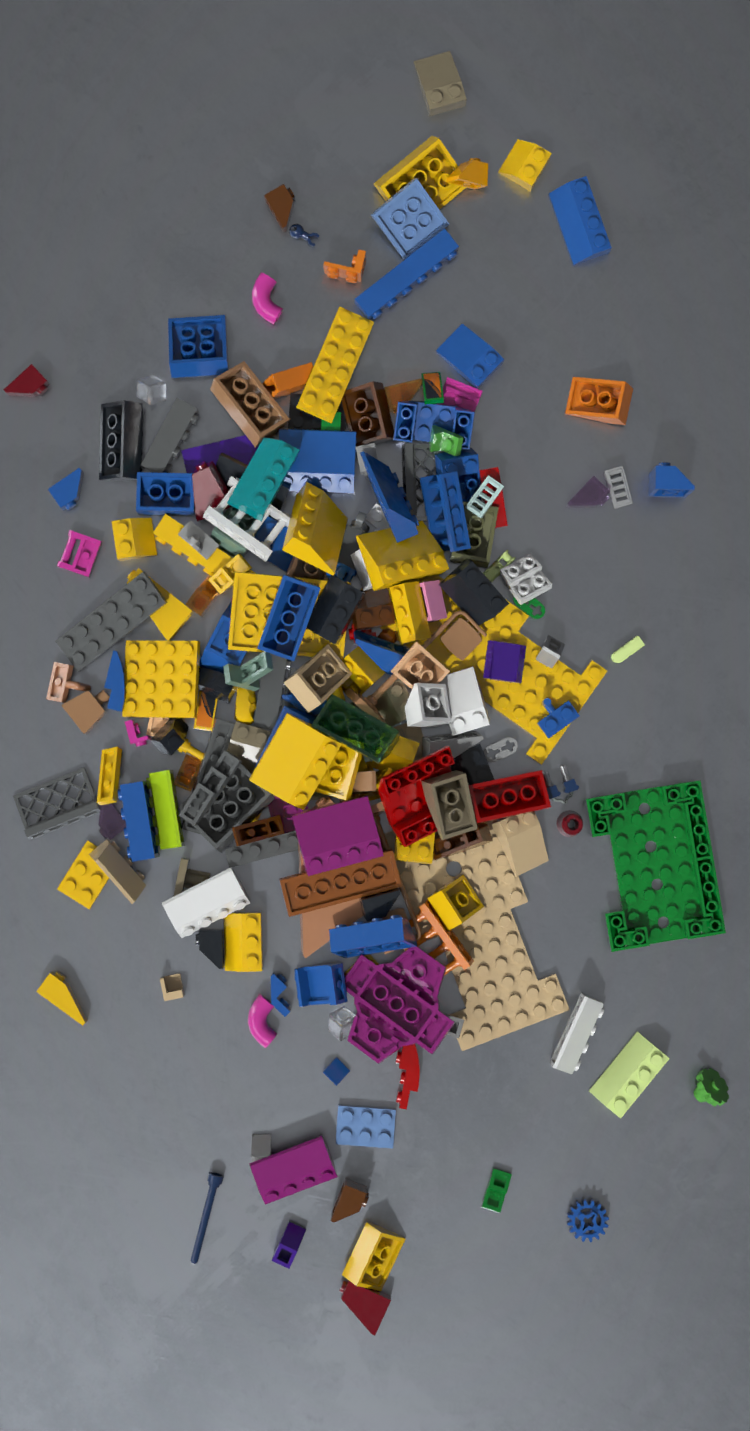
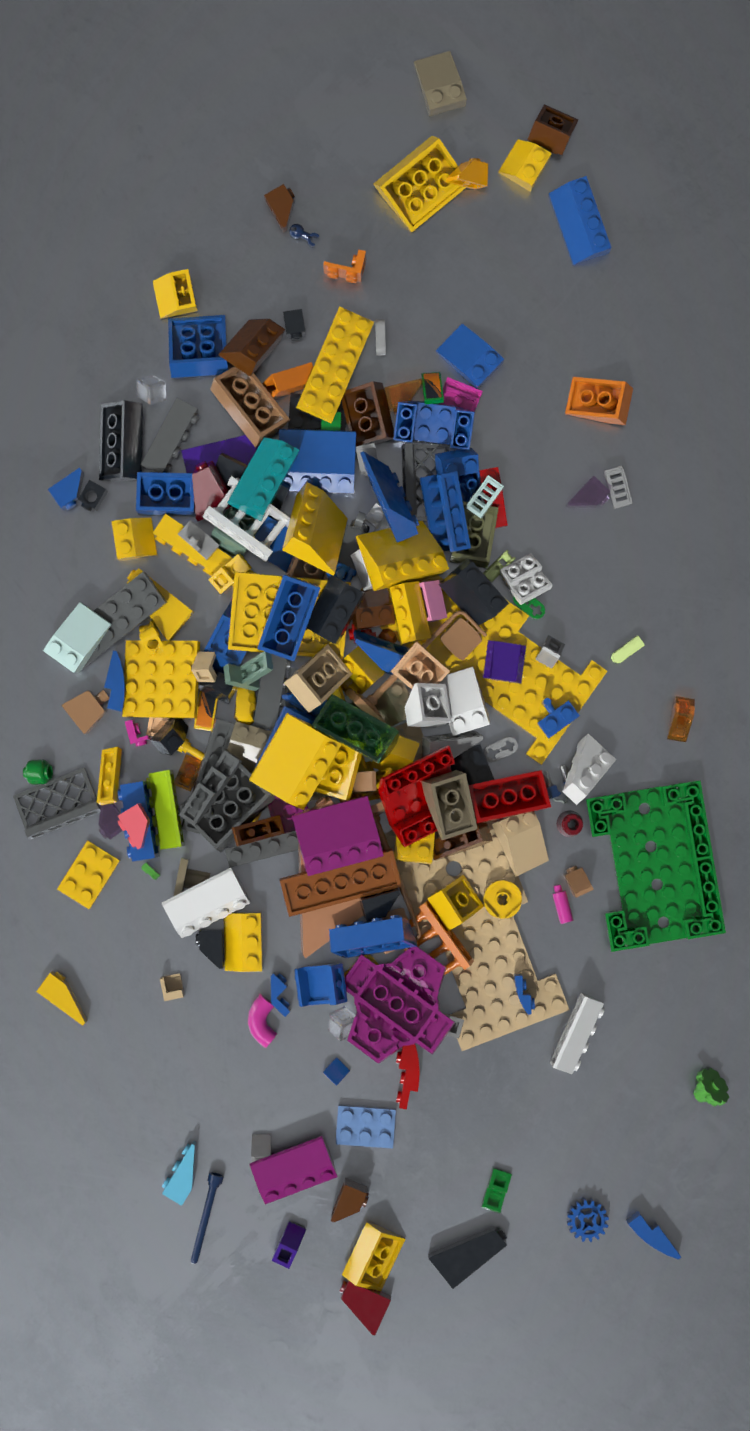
(28, 383): dark red slope -> none
(38, 772): none -> green head
(61, 682): nougat plate -> none
(77, 638): none -> light aqua slope
(85, 554): dark pink plate -> none
(89, 488): none -> black brick
(119, 870): tan slope -> none
(136, 824): none -> coral slope
(148, 633): none -> yellow leg
(148, 868): none -> bright green tile
(175, 294): none -> yellow slope
(182, 1181): none -> medium azure slope
(203, 598): clear orange slope -> none
(203, 668): none -> tan panel
(252, 344): none -> reddish brown slope
(262, 299): dark pink cylinder -> none
(294, 324): none -> black brick
(380, 337): none -> light grey beam
(407, 274): blue brick -> none
(410, 218): medium blue plate -> none
(445, 440): bright green slope -> none
(466, 1256): none -> black slope
(513, 899): none -> yellow plate
(525, 998): none -> blue slope
(552, 129): none -> reddish brown slope
(562, 905): none -> dark pink cylinder
(577, 881): none -> medium nougat slope
(587, 768): none -> white wedge
(629, 1074): yellowish green slope -> none
(652, 1235): none -> blue slope
(668, 482): blue slope -> none
(681, 719): none -> clear orange slope

